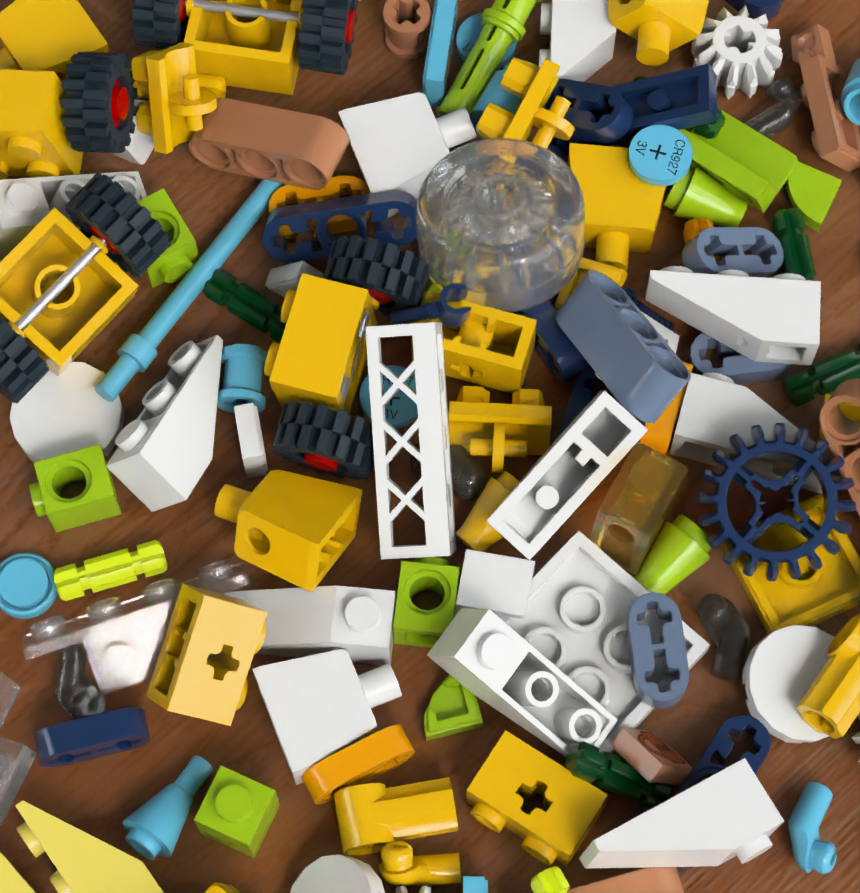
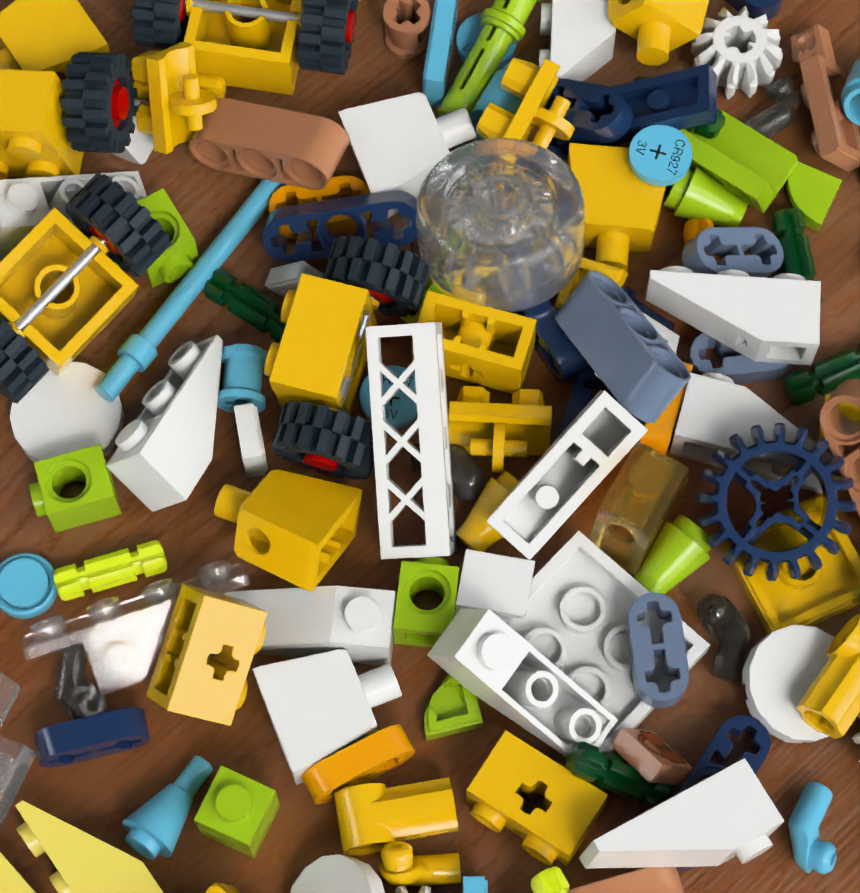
(438, 309): dark blue hand -> none

